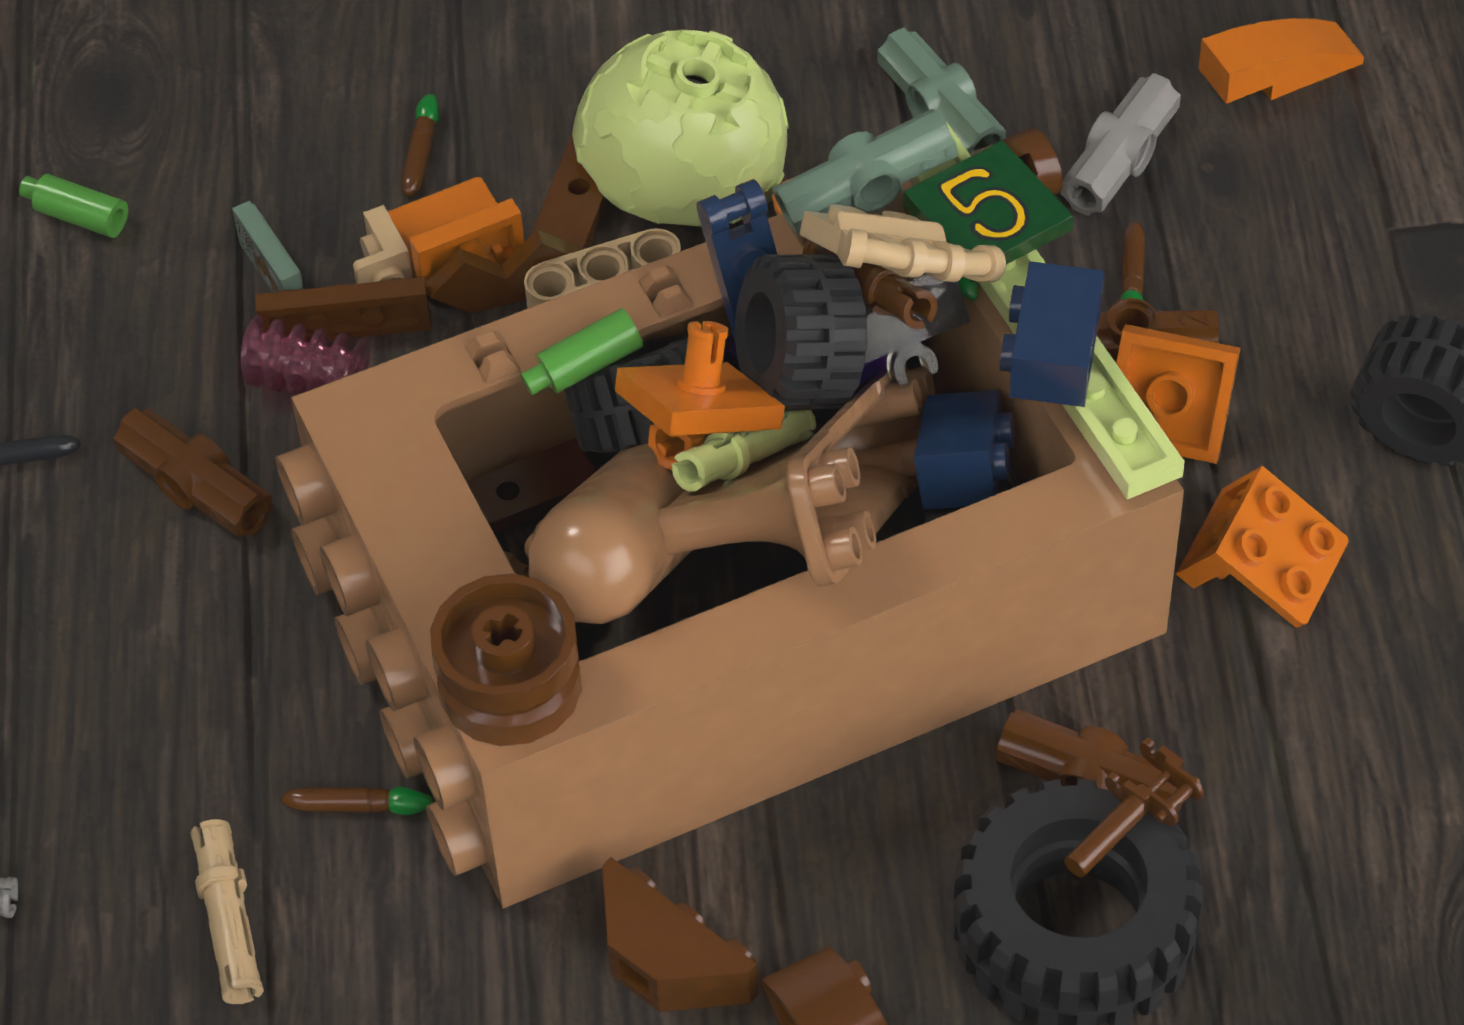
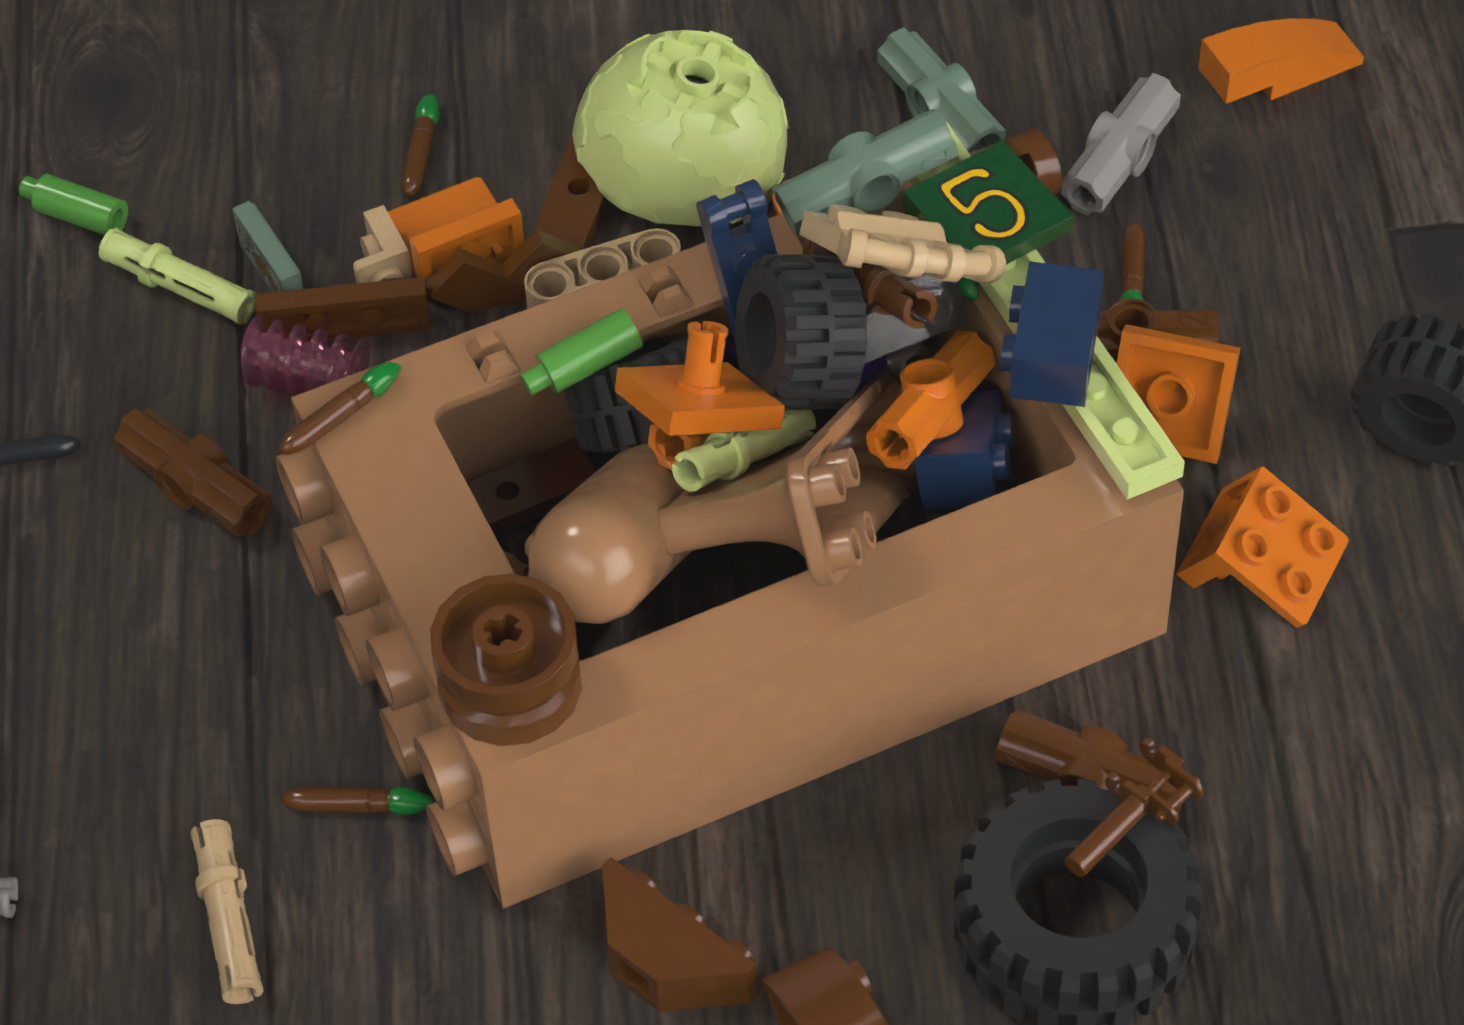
(158, 266): none -> yellowish green pin
(341, 407): none -> reddish brown piece
(930, 399): none -> orange piece

